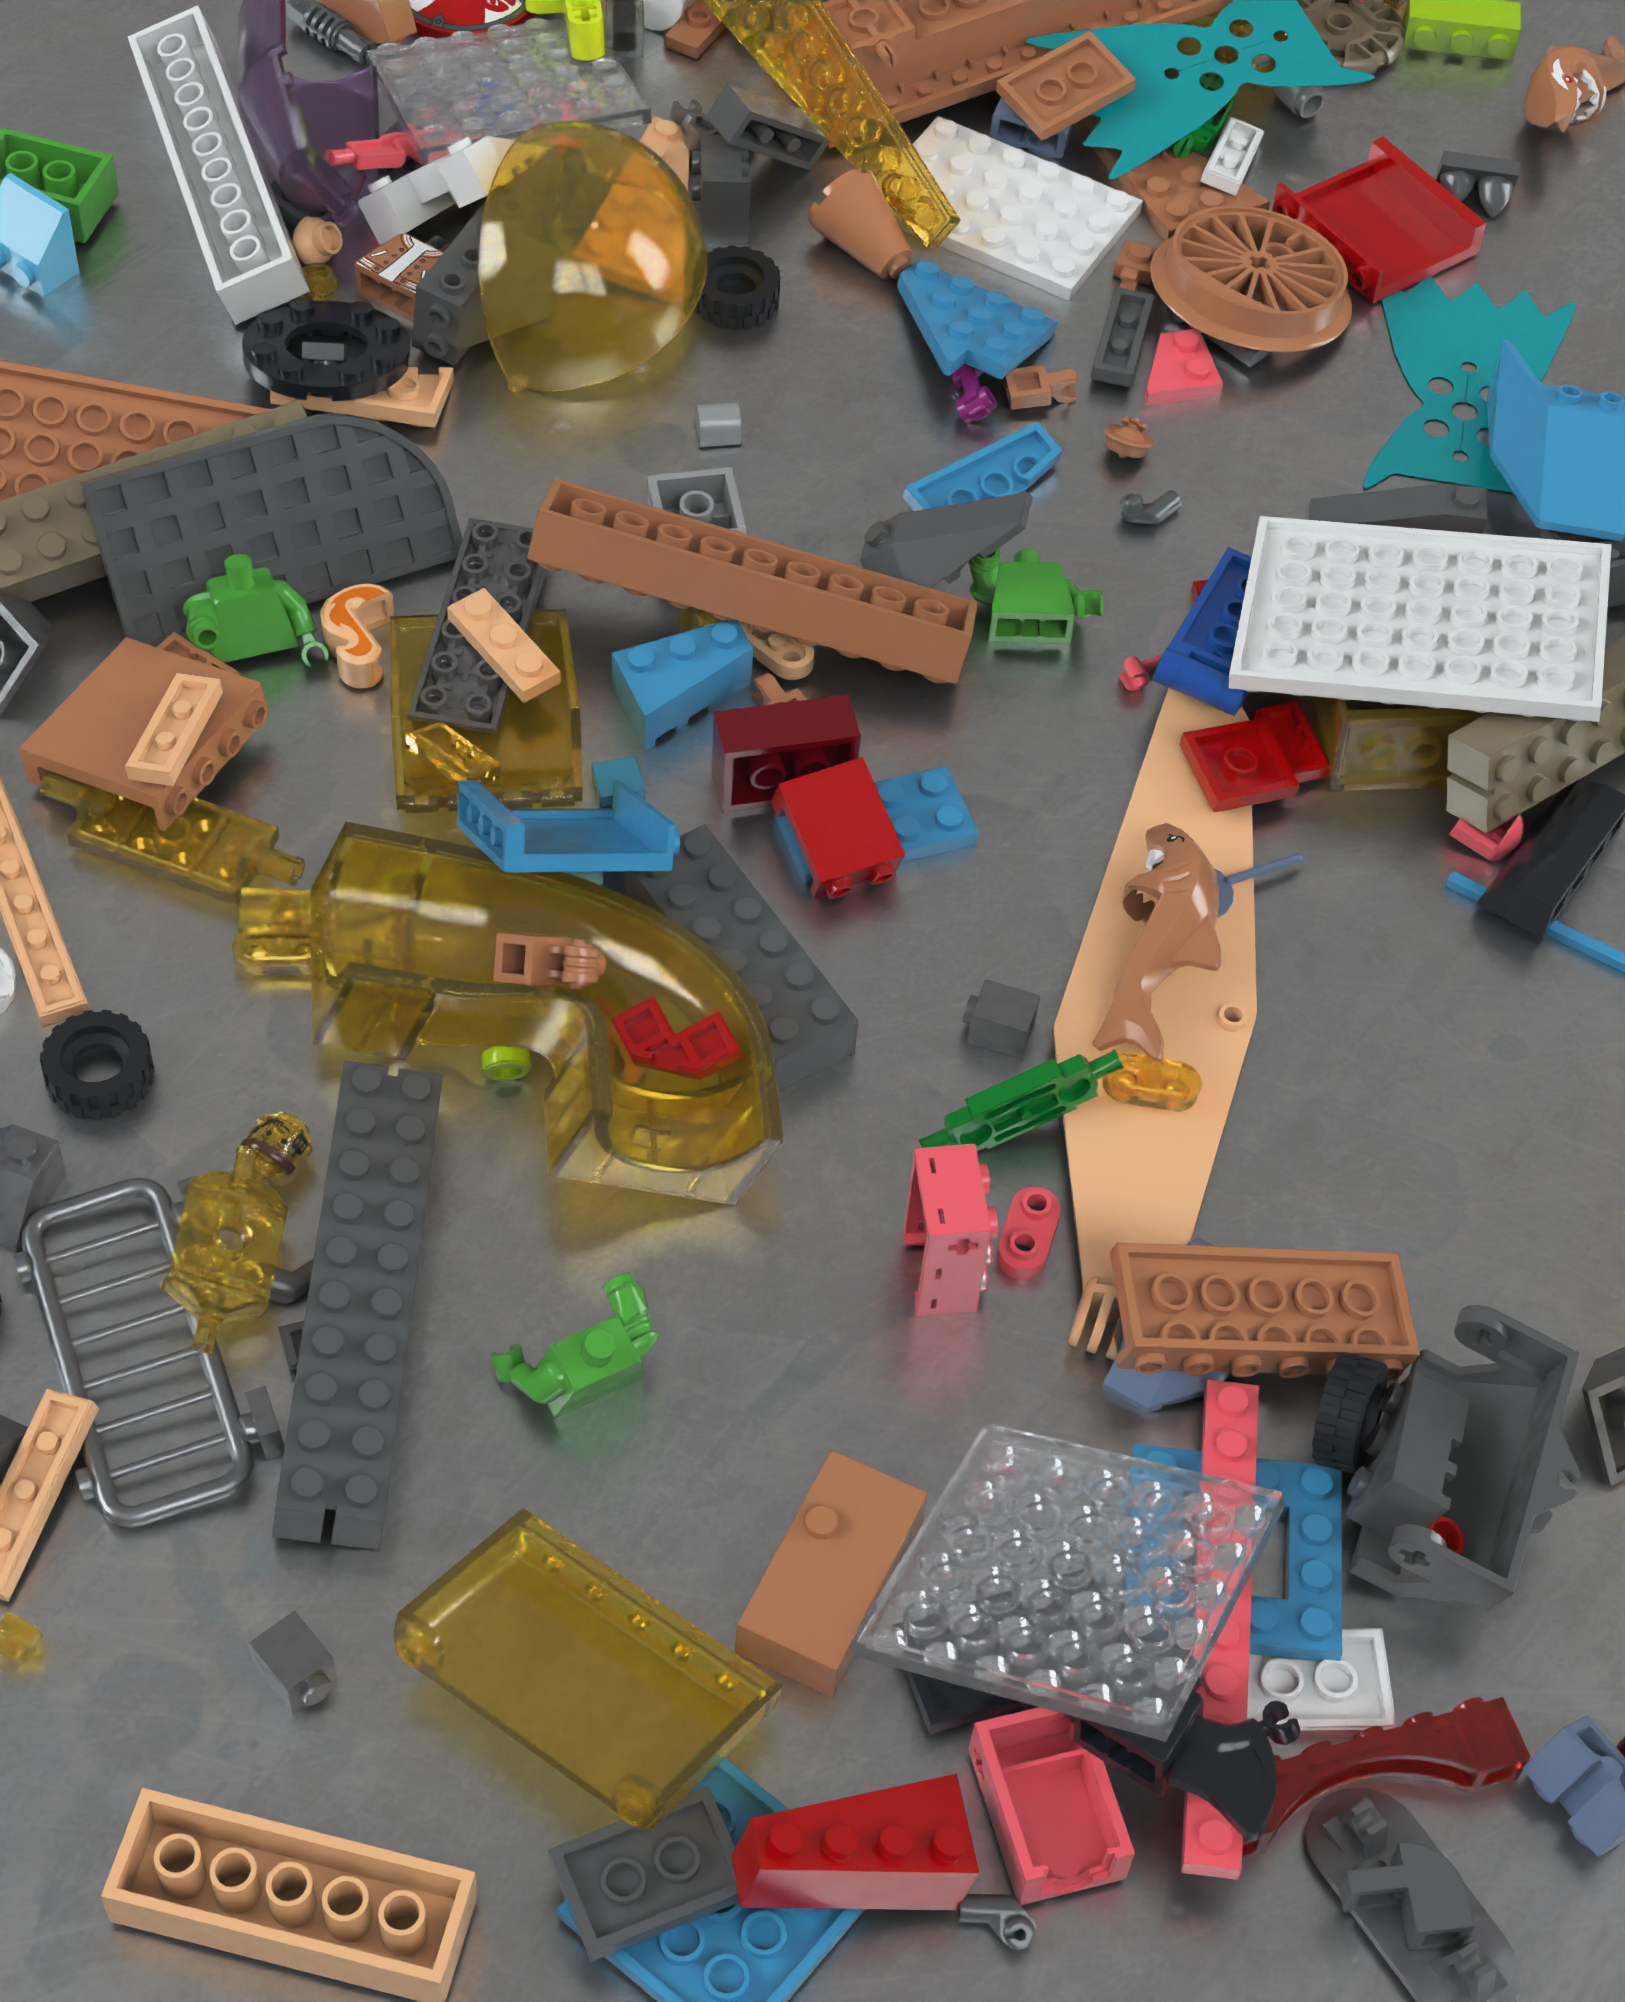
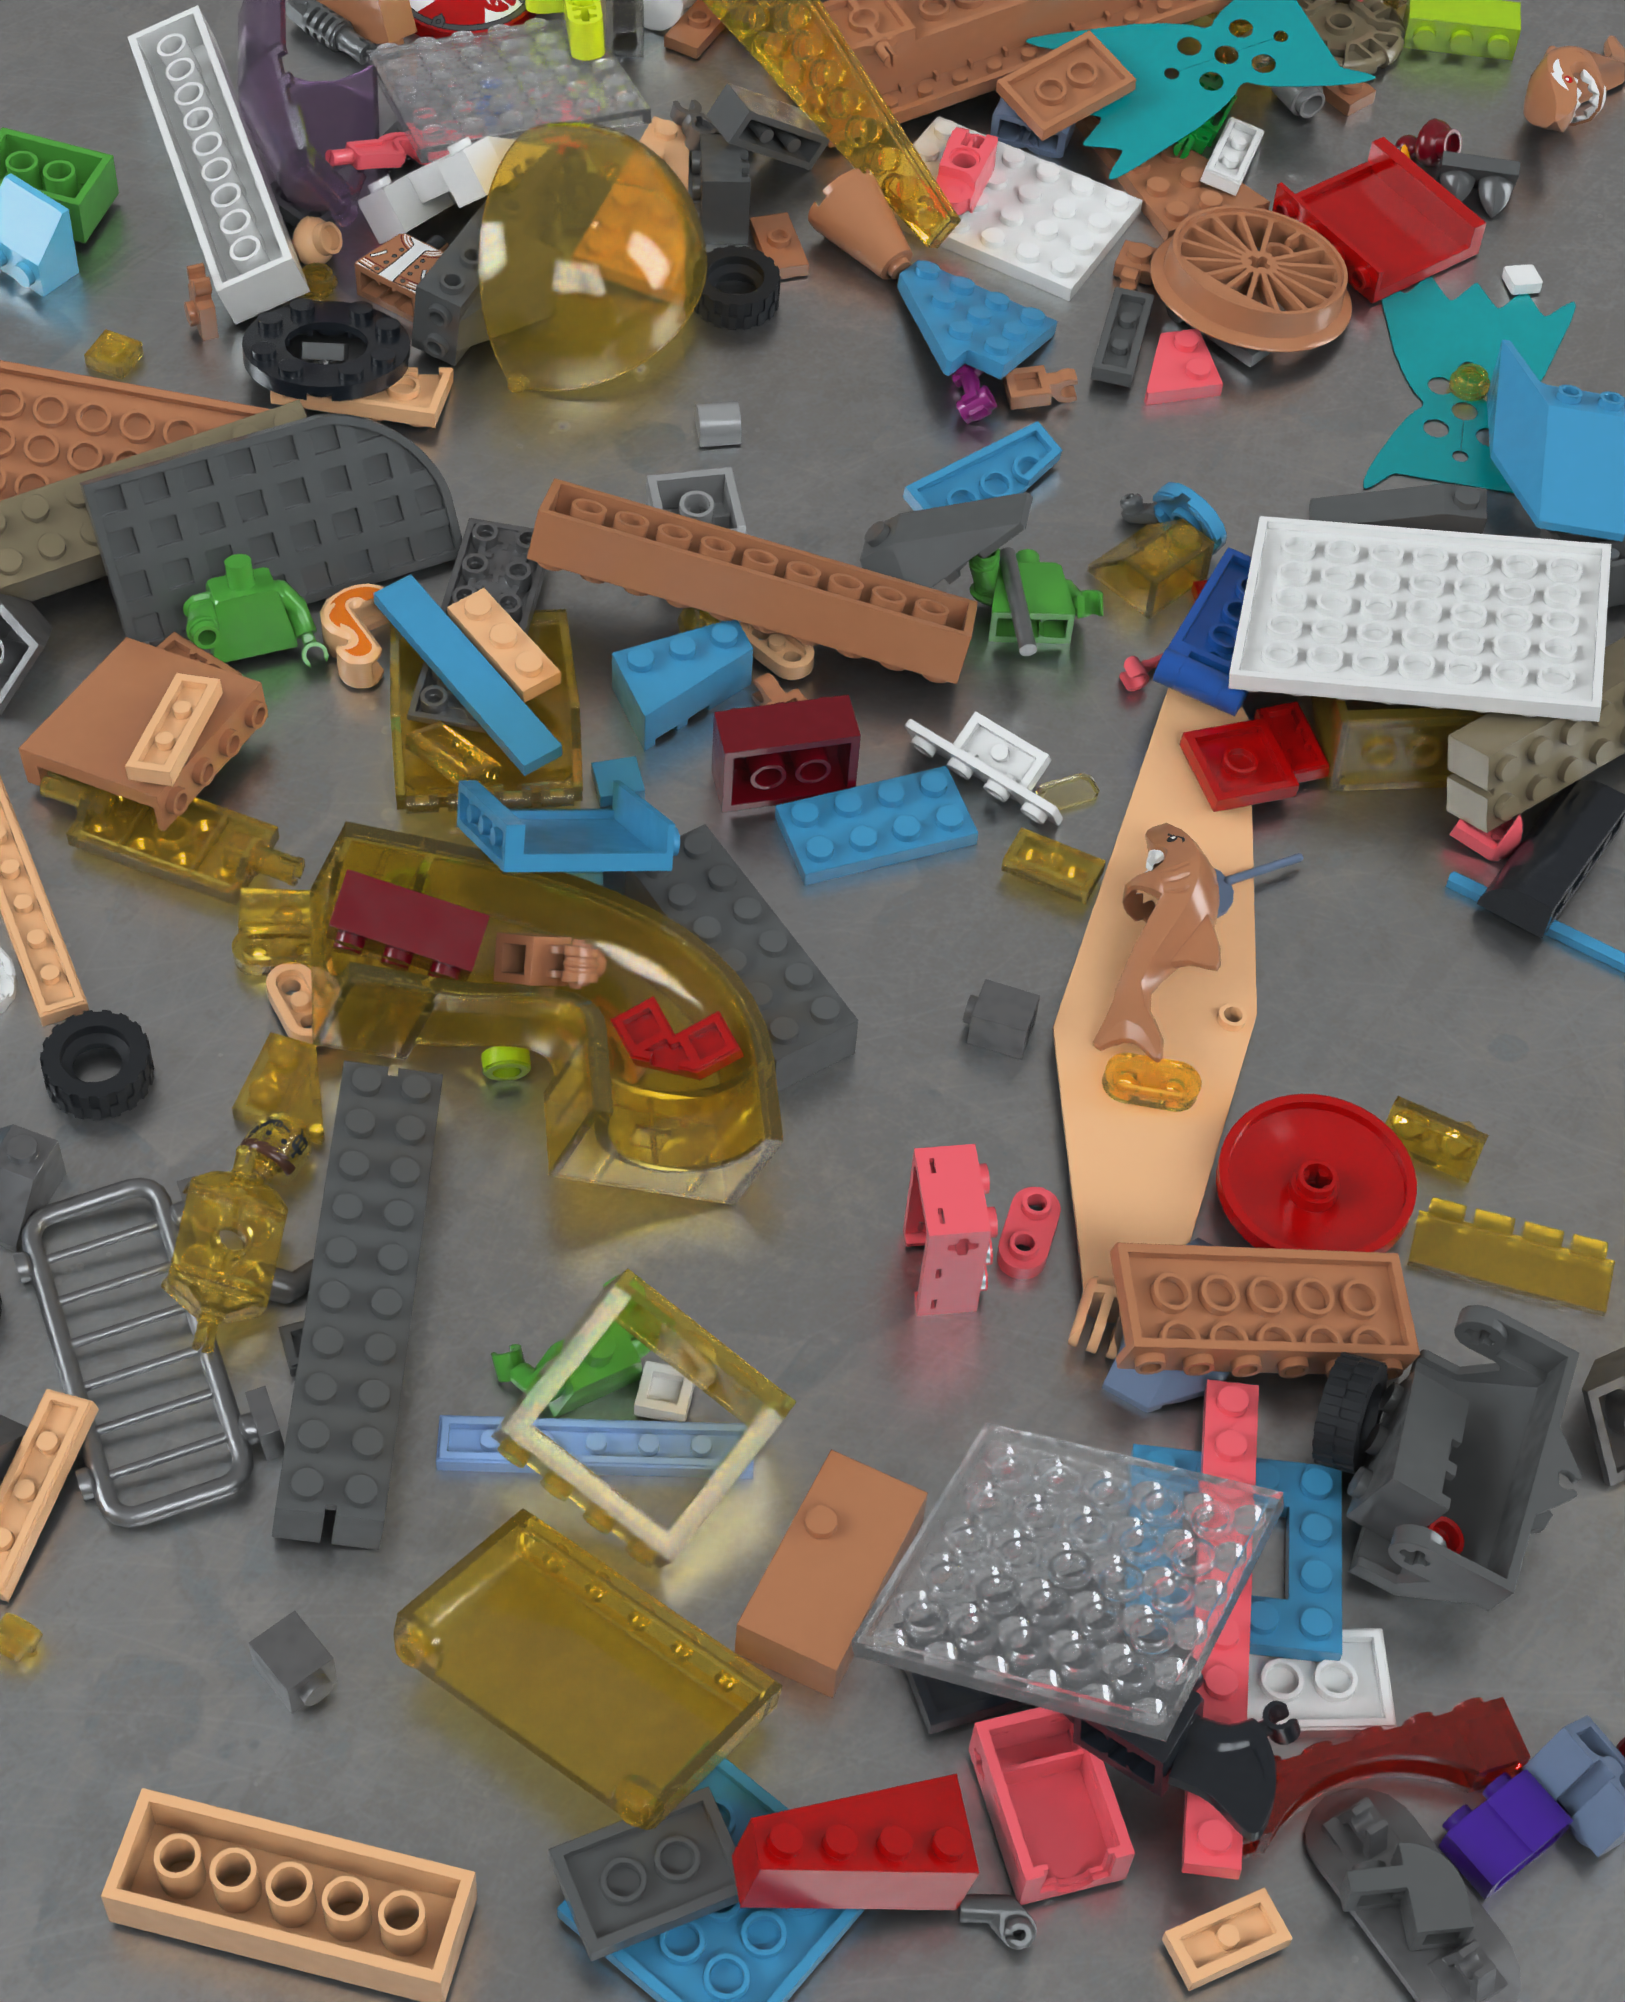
(113, 354): none -> clear yellow plate
(200, 309): none -> nougat plate
(284, 1081): none -> clear yellow wing
(295, 1009): none -> light nougat plate
(406, 927): none -> dark red brick
(468, 675): none -> dark azure tile
(599, 1444): none -> light blue tile
(663, 1393): none -> white plate
(690, 1352): none -> clear yellow windscreen
(778, 239): none -> nougat plate
(840, 827): red panel -> none
(966, 168): none -> coral piece
(995, 757): none -> white bracket
(1017, 602): none -> flat silver bar
(1024, 1102): green piece -> none
(1053, 865): none -> clear yellow plate
(1069, 790): none -> clear yellow piece
(1128, 438): nougat hat -> none
(1155, 565): none -> clear yellow slope
(1181, 502): none -> dark azure tile
(1226, 1939): none -> light nougat plate
(1315, 1177): none -> red dish
(1350, 97): none -> nougat plate
(1431, 142): none -> dark red animal
(1436, 1138): none -> clear yellow tile
(1469, 382): none -> clear yellow plate
(1503, 1832): none -> dark purple brick
(1521, 1264): none -> clear yellow windscreen
(1522, 279): none -> white piece

